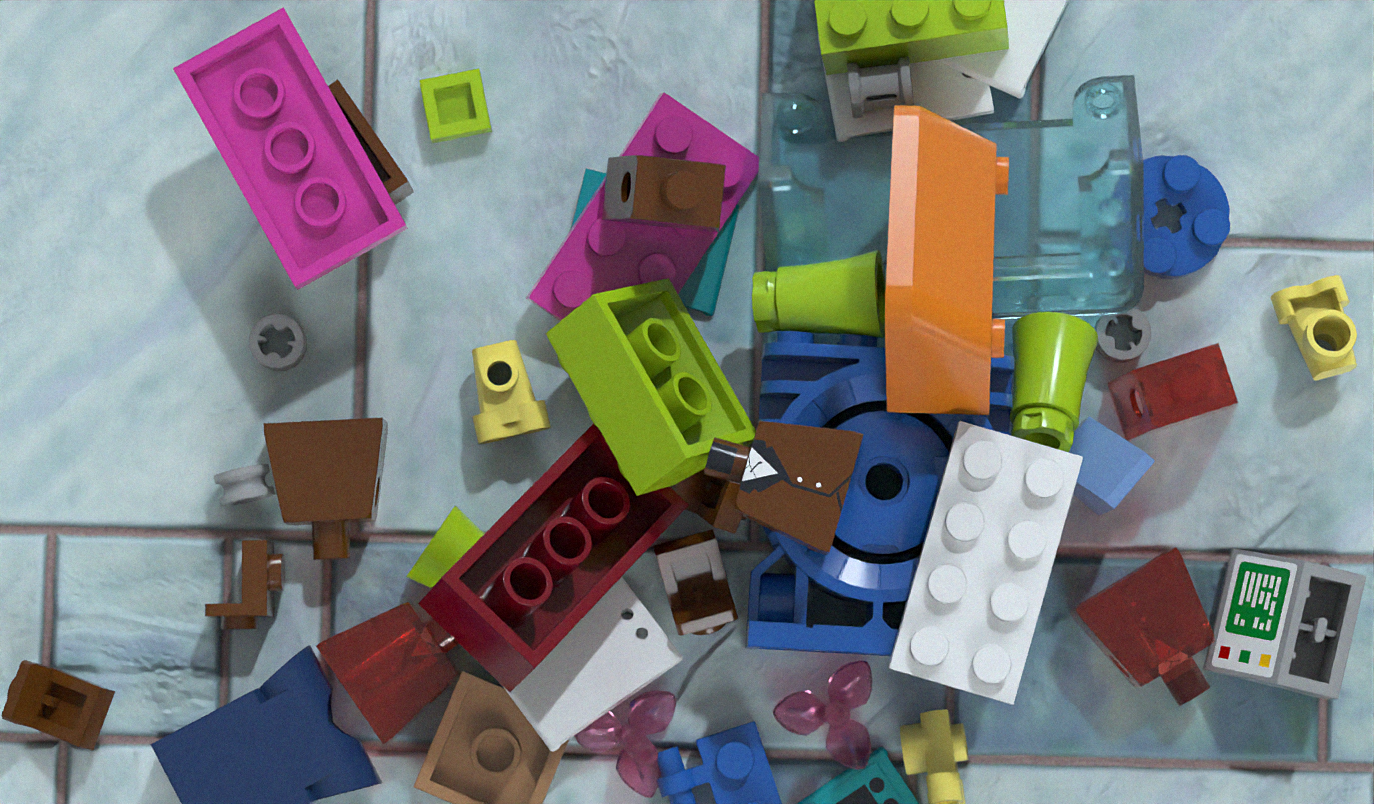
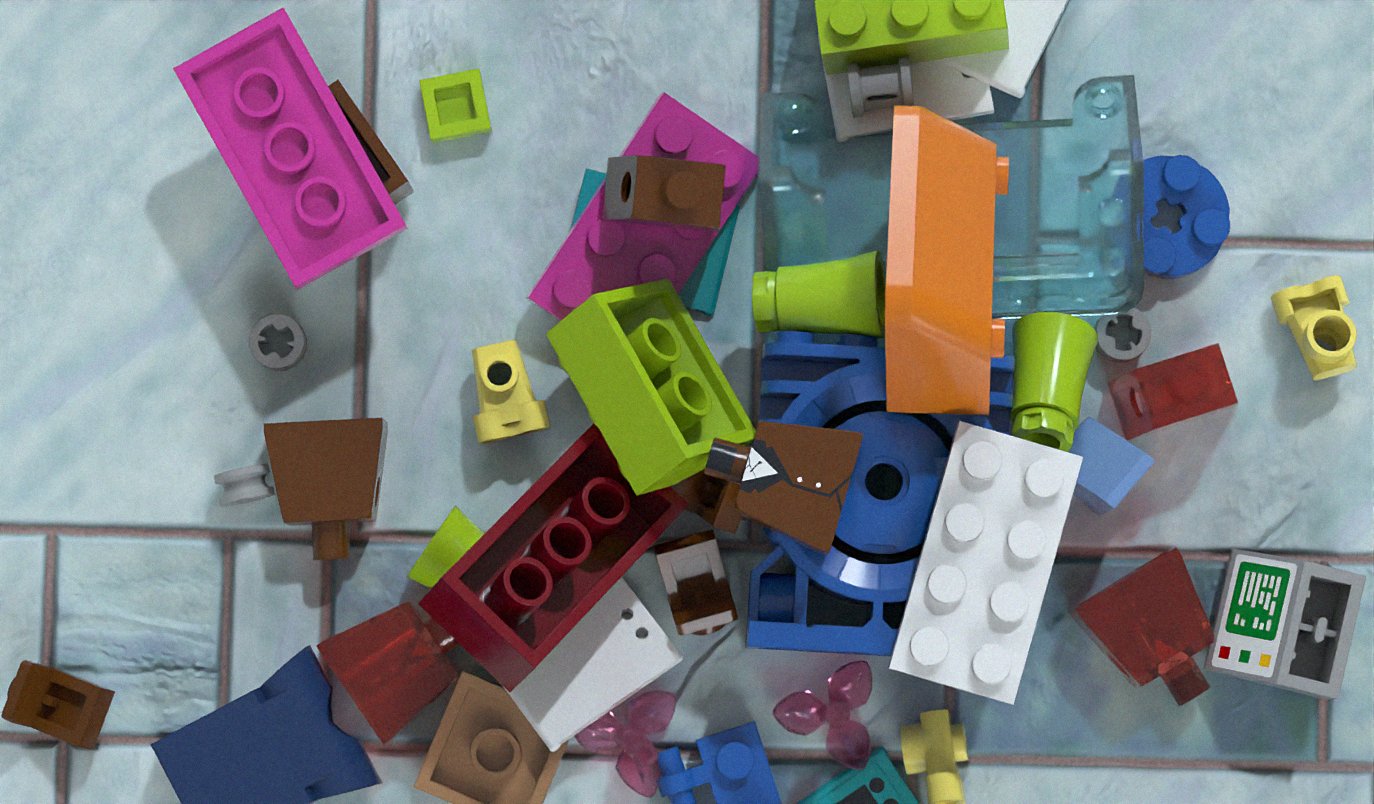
(261, 576): reddish brown bracket -> none

